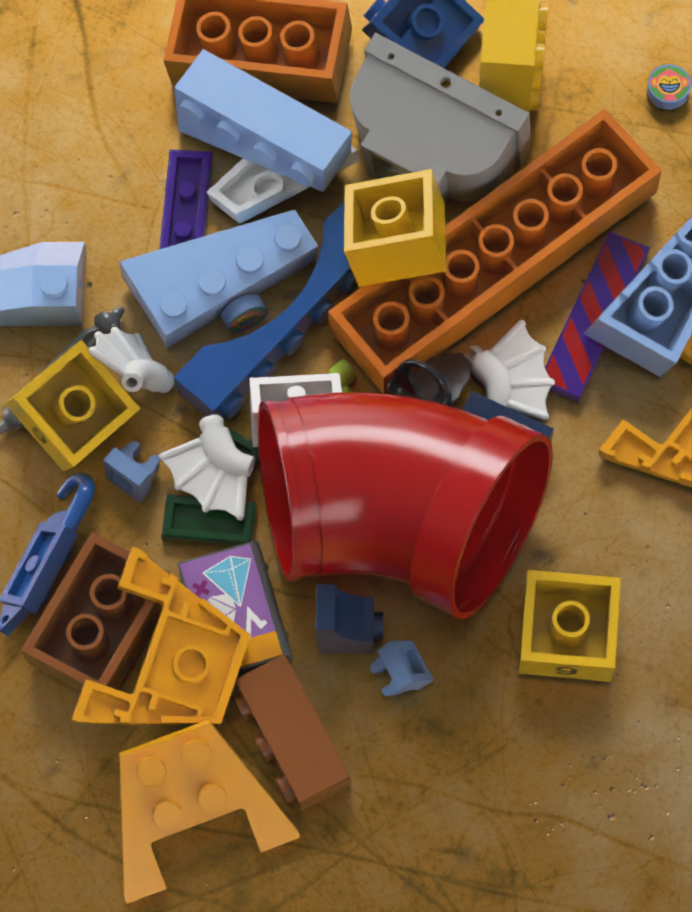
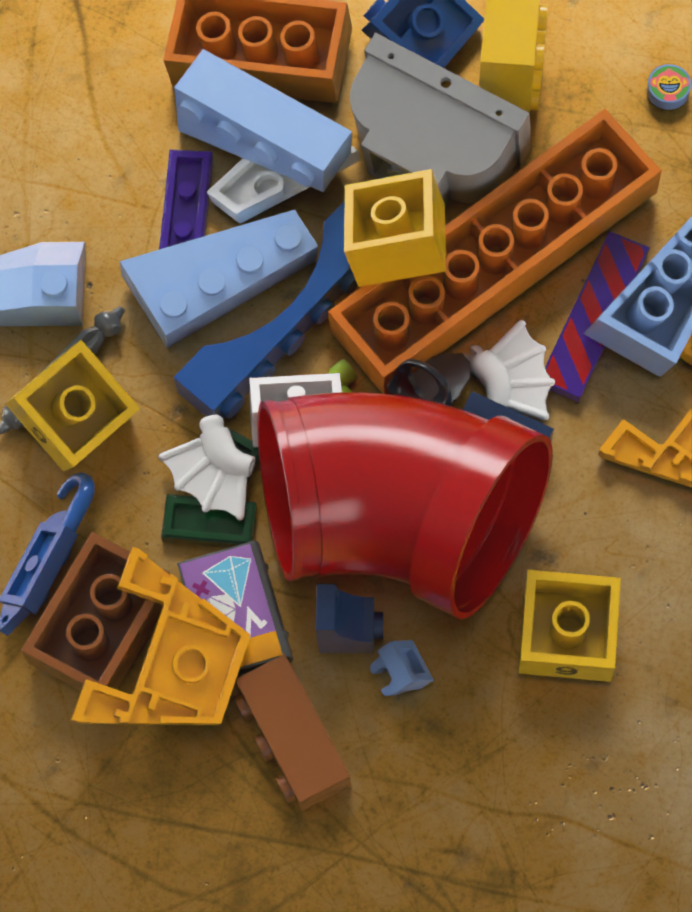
(129, 475): medium blue tile -> none
(131, 360): white arm -> none
(183, 784): light orange wing -> none
(244, 313): medium blue tile -> none

